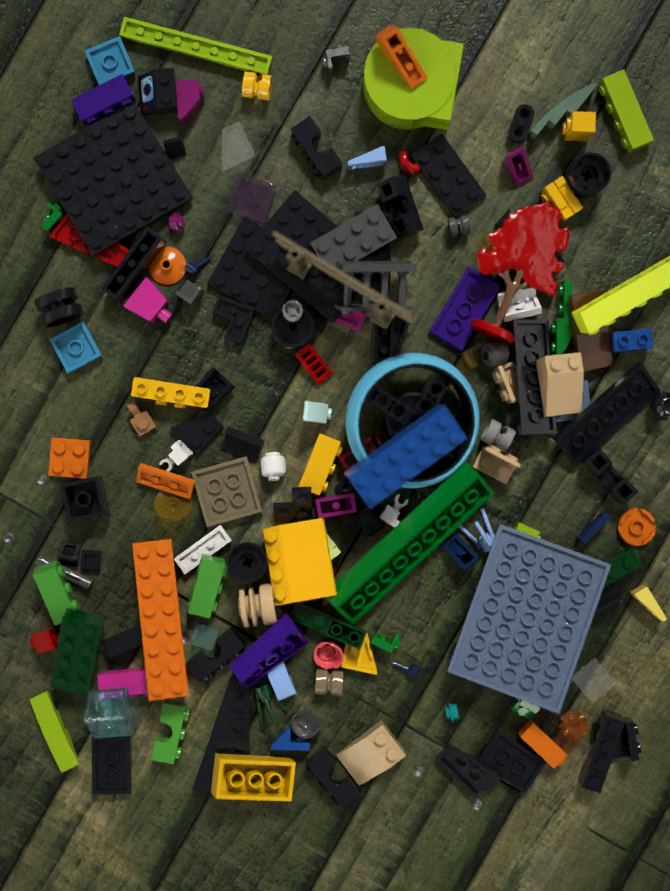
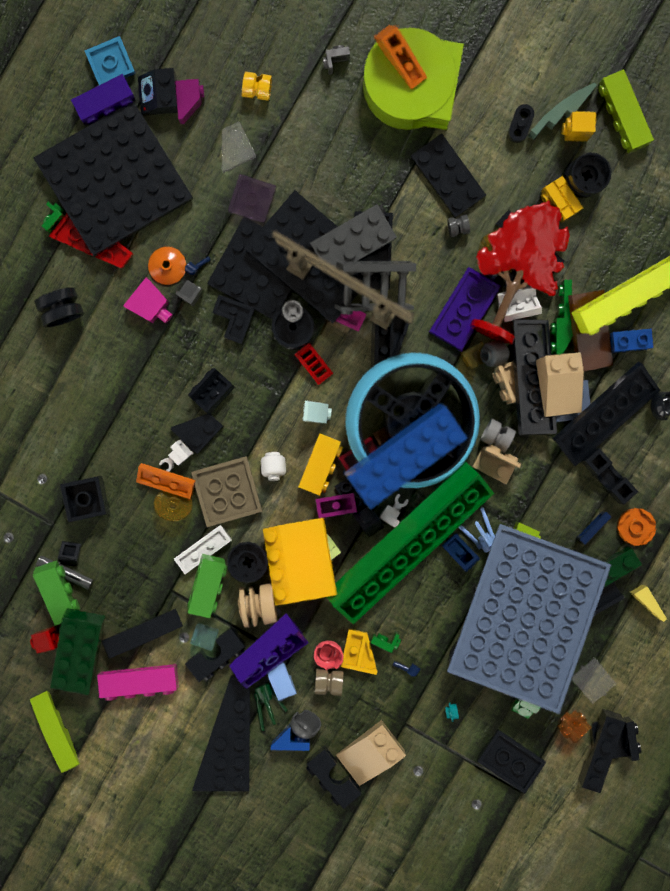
(69, 458): orange plate -> none
(76, 347): dark azure plate -> none
(91, 559): black tile -> none
(109, 713): clear light blue slope -> none
(111, 765): black plate -> none
(134, 265): black brick -> none
(142, 420): medium nougat plate -> none
(160, 619): orange brick -> none
(170, 392): yellow bracket -> none
(174, 147): black slope -> none
(174, 715): bright green arch -> none
(176, 222): magenta plate -> none
(195, 46): lime plate -> none
(242, 443): black panel -> none
(253, 777): yellow brick -> none
(298, 510): black plate -> none
(325, 162): black arch -> none
(328, 624): dark green slope -> none
(371, 159): light blue slope -> none
(399, 194): black arch -> none
(407, 166): red arm -> none
(468, 771): black wing -> none
(518, 166): magenta slope -> none
(542, 744): orange brick -> none

